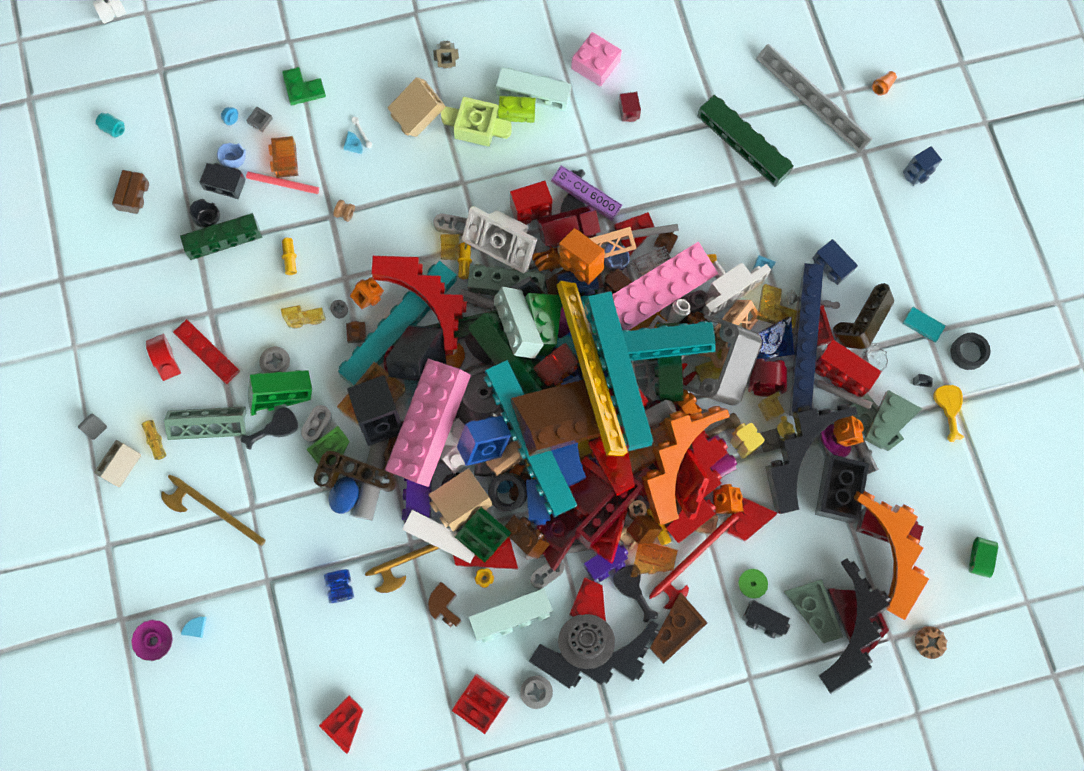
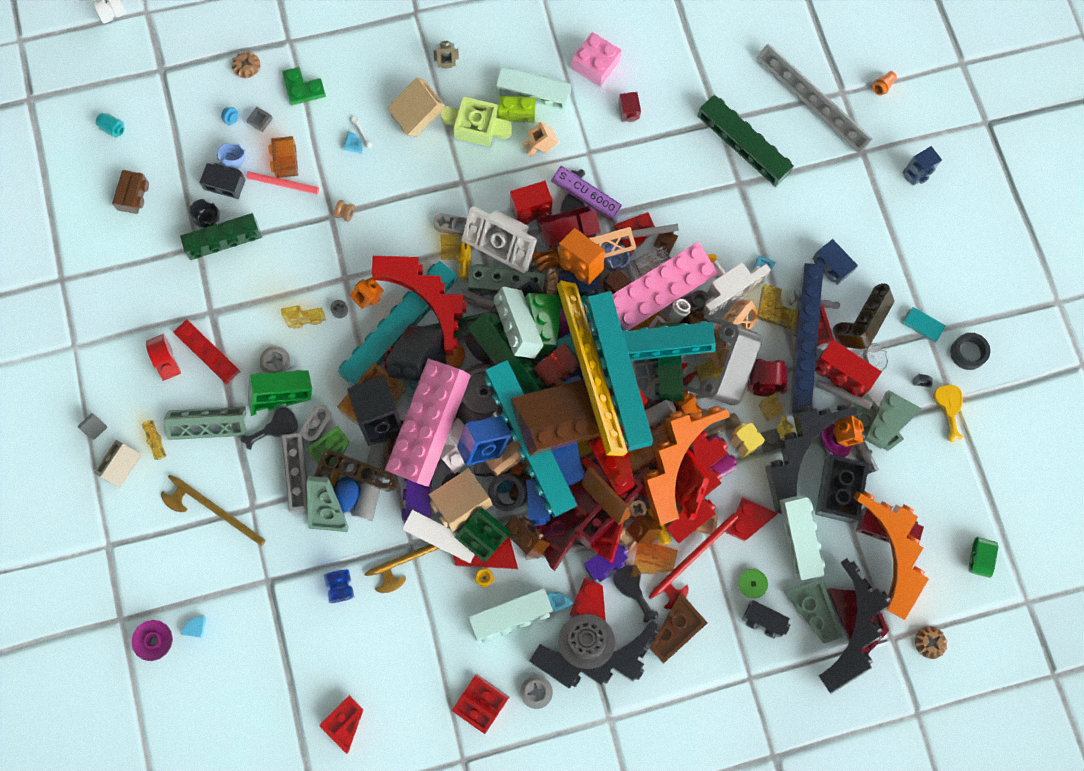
(248, 70): none -> medium nougat gear
(289, 256): yellow axle -> none
(295, 472): none -> light grey brick
(323, 506): none -> sand green wing
(356, 331): reddish brown tile -> none
(439, 603): reddish brown brick -> none
(541, 138): none -> light nougat brick
(549, 578): light grey beam -> none
(551, 281): none -> medium nougat gear
(559, 601): none -> medium azure tile
(605, 496): none -> dark orange slope
(727, 499): orange brick -> none
(777, 340): clear blue wing -> none
(801, 537): none -> light aqua brick

